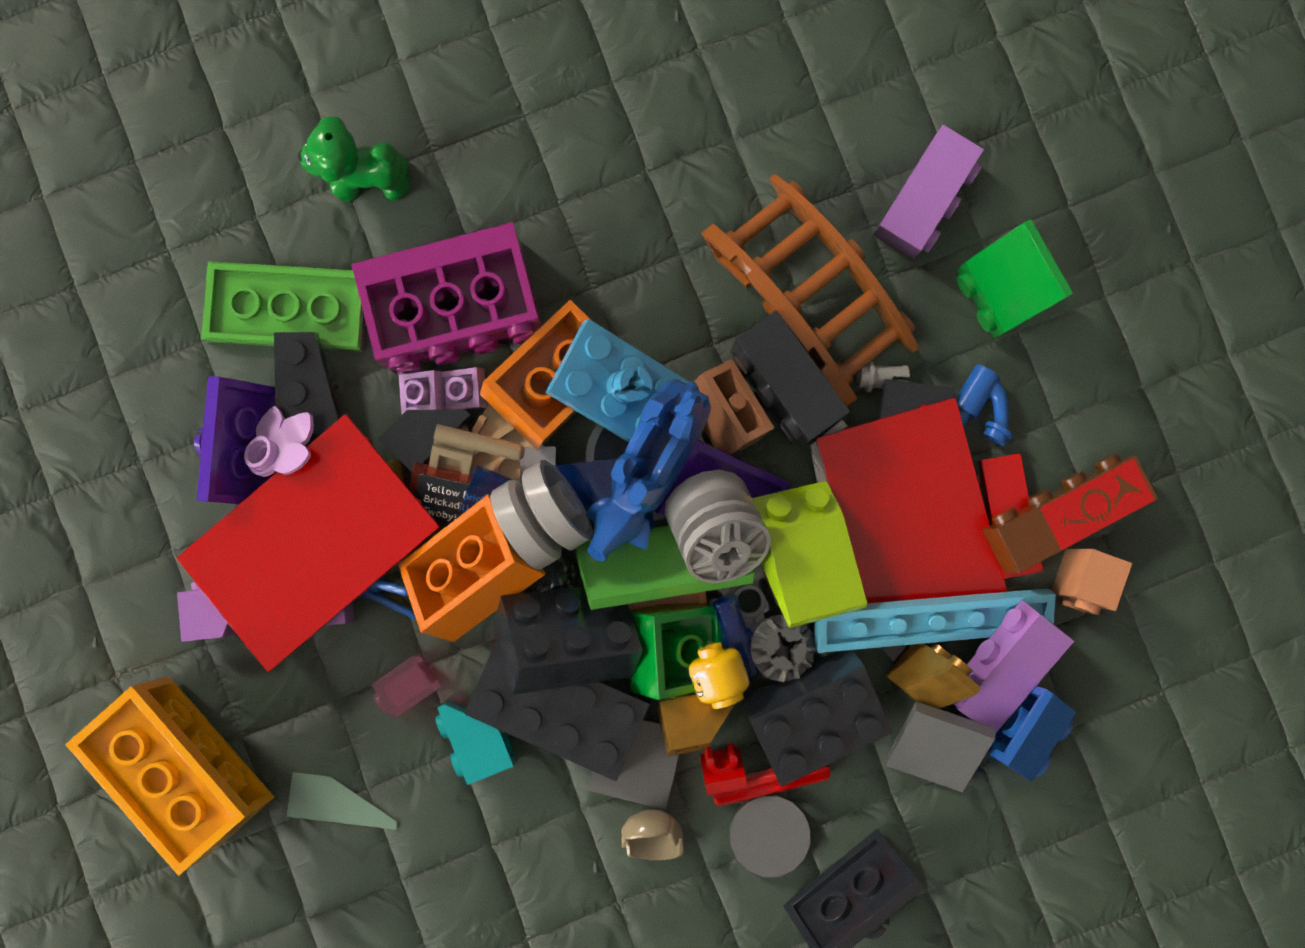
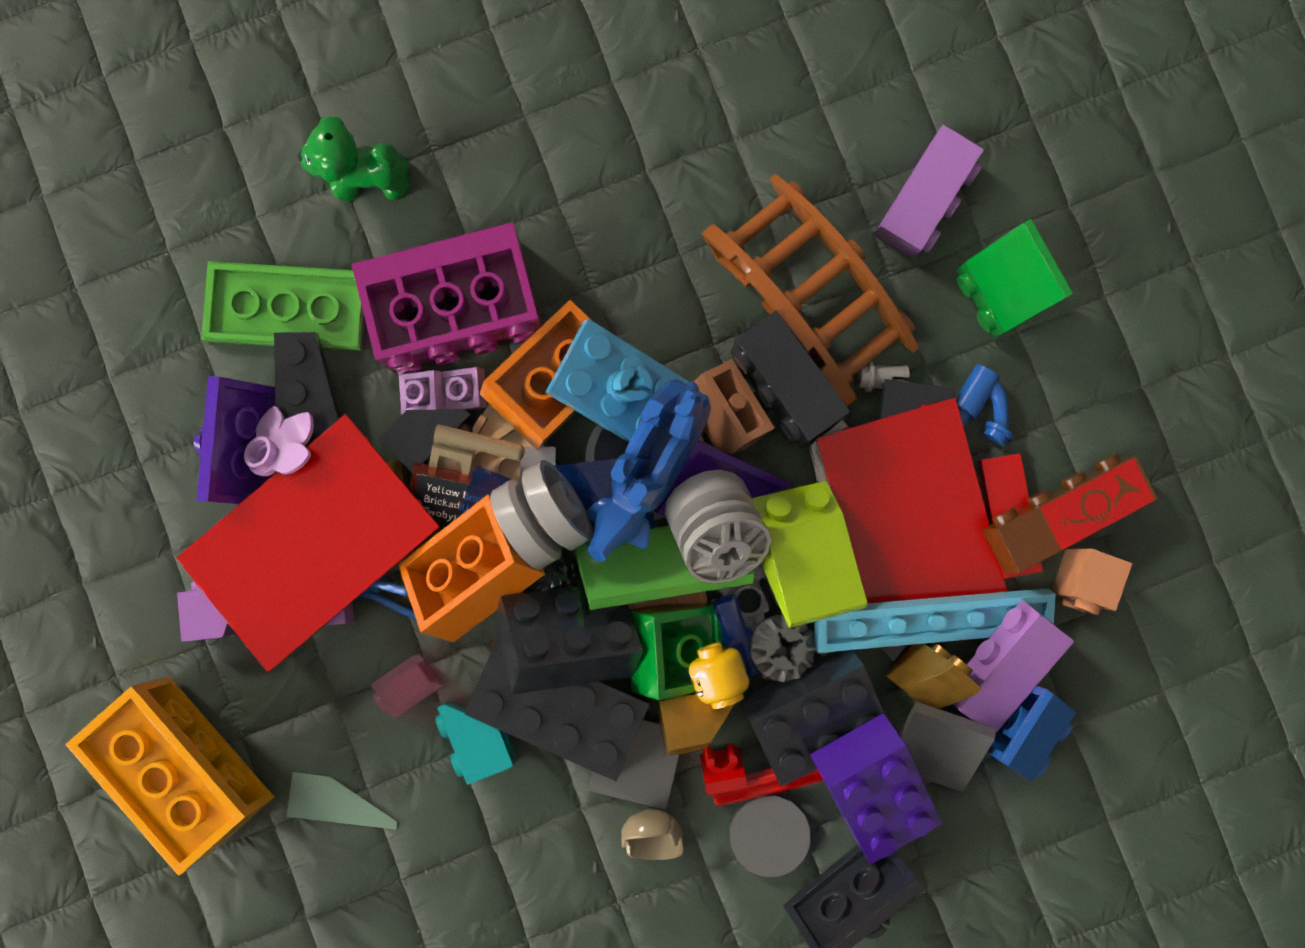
(877, 788): none -> dark purple brick

